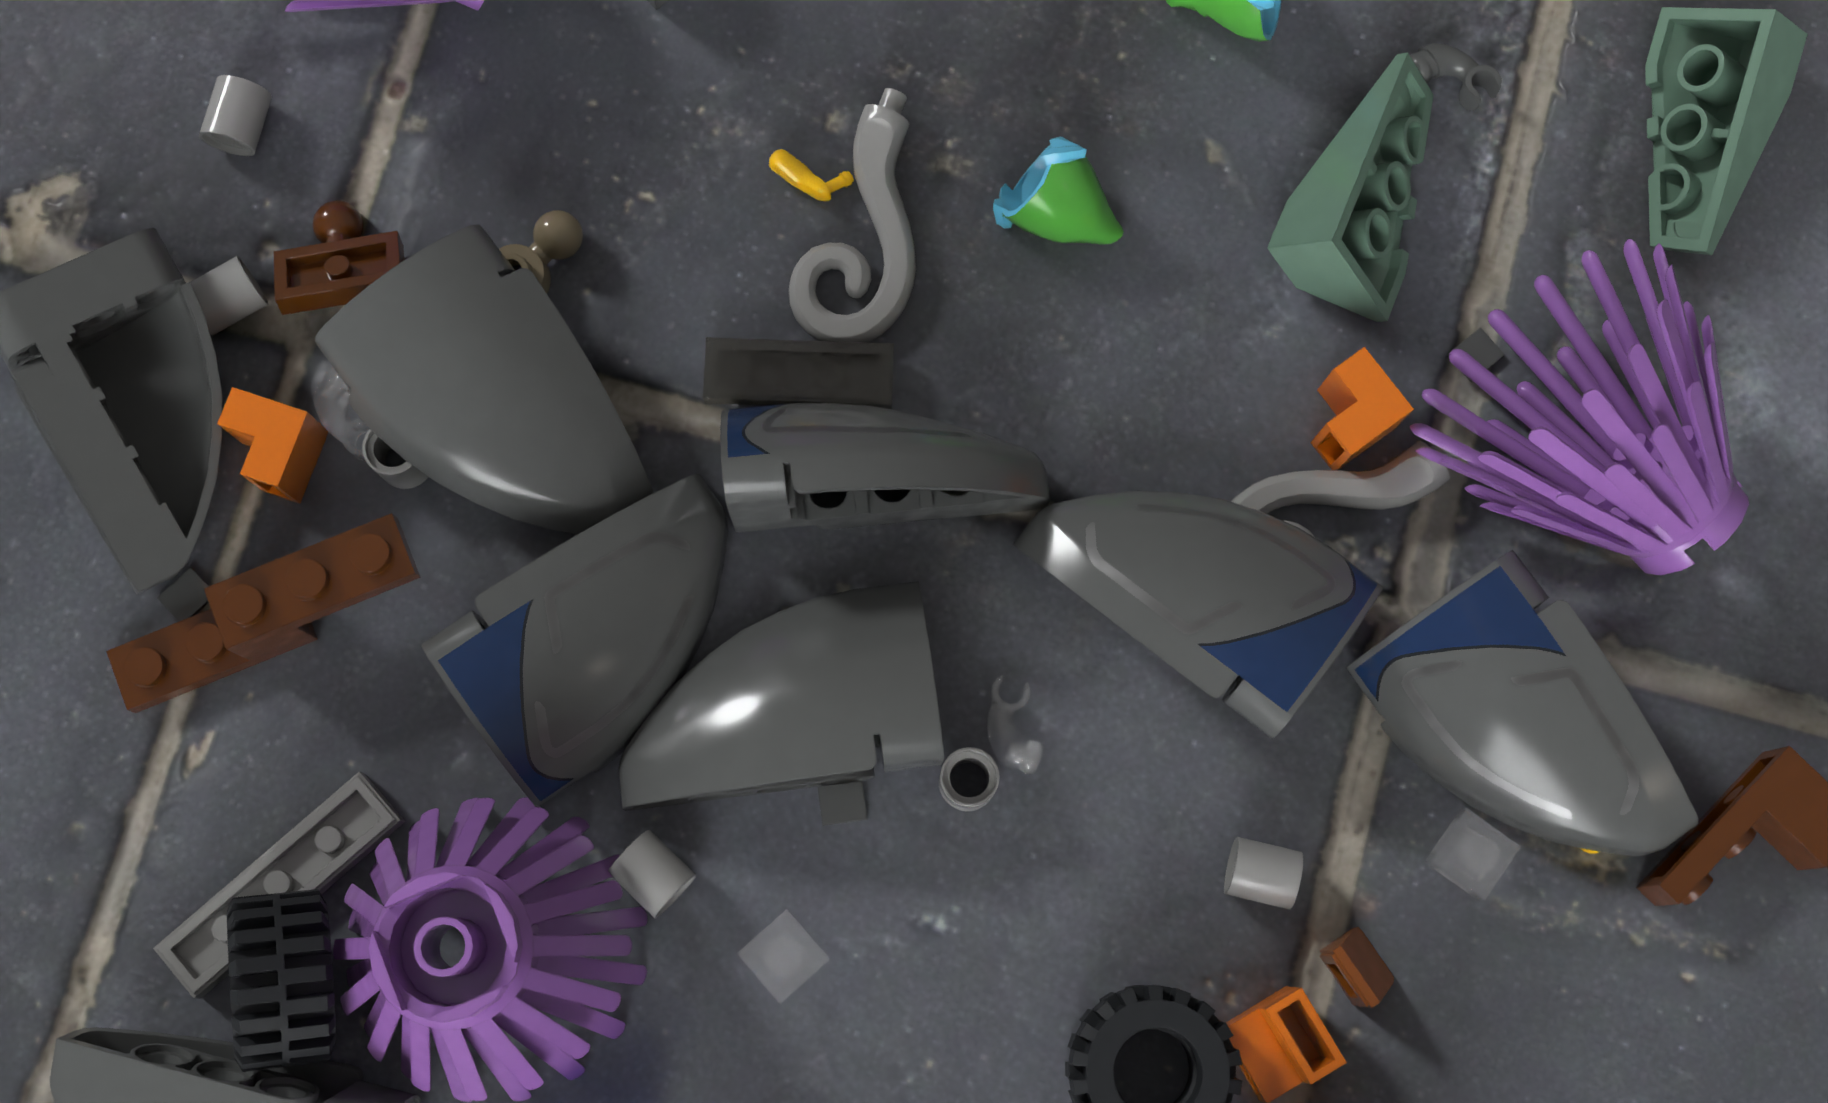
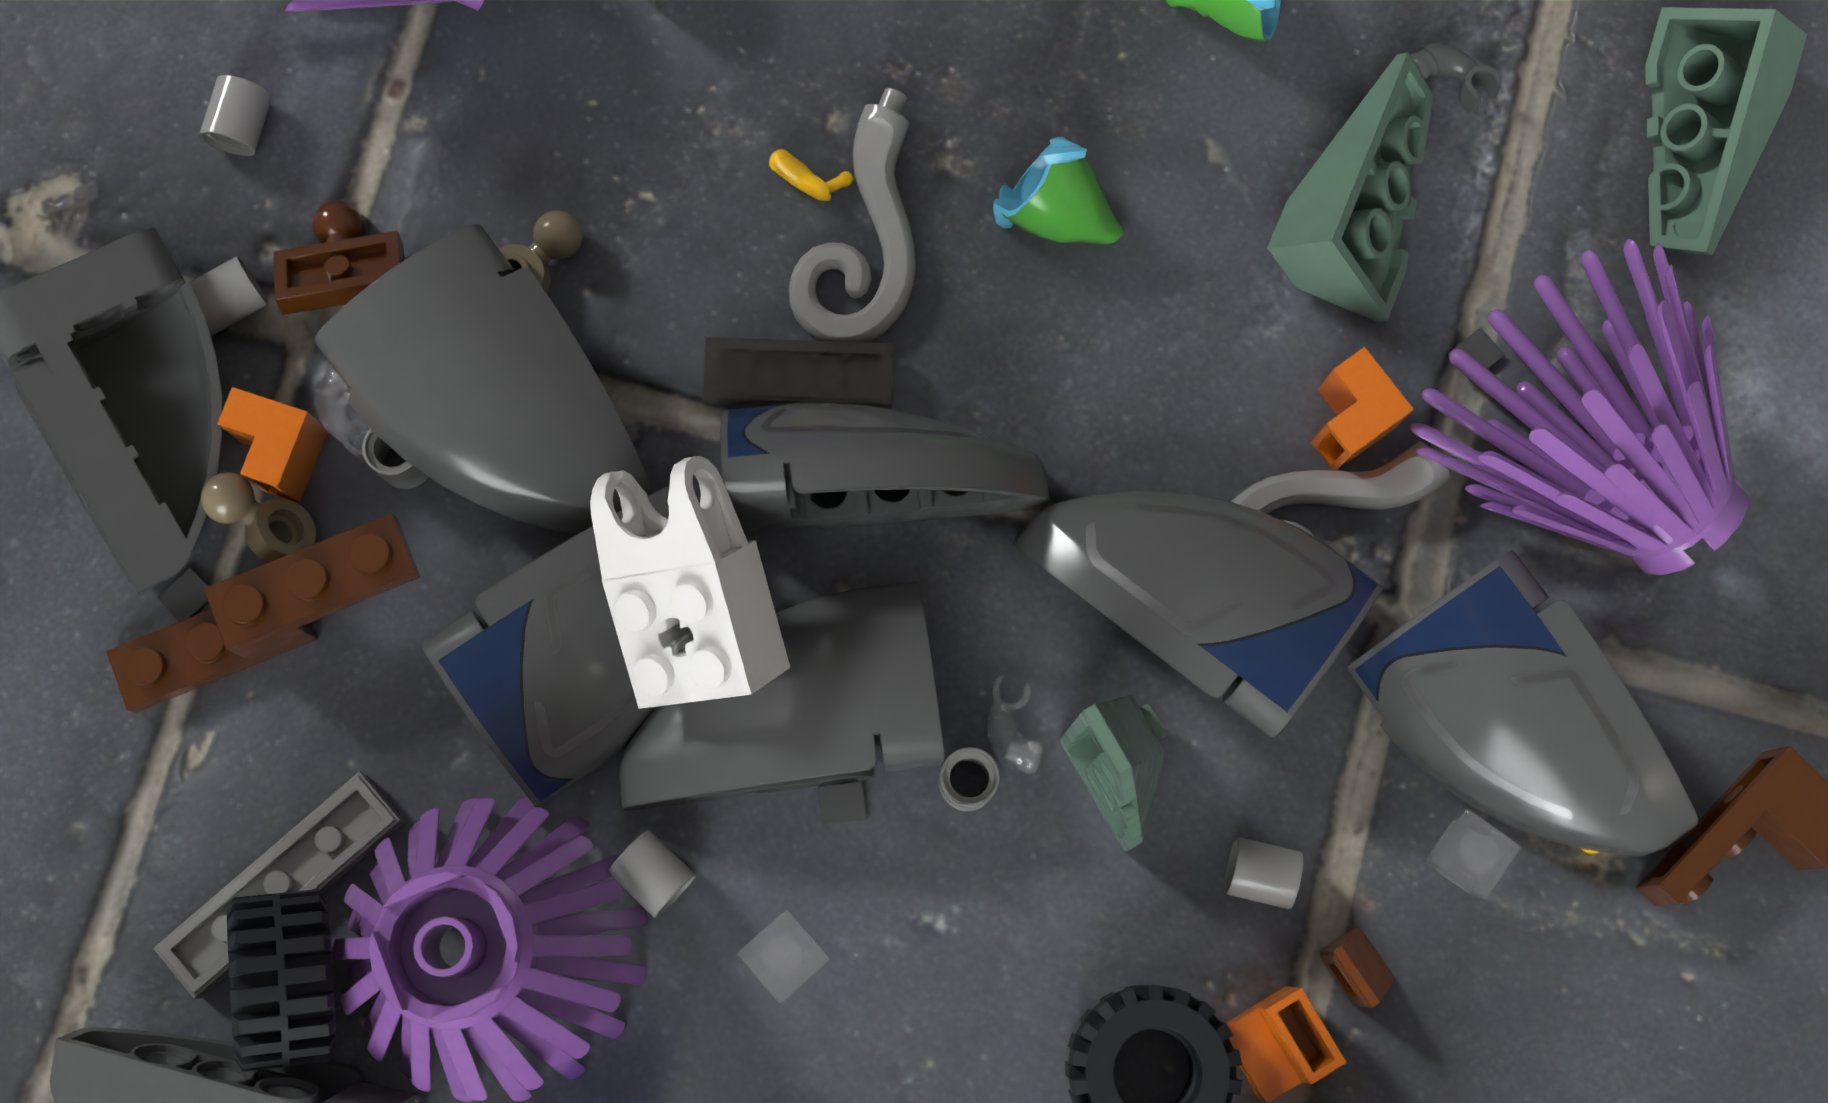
(231, 500): none -> dark tan plate
(685, 590): none -> white brick
(1120, 762): none -> sand green wedge

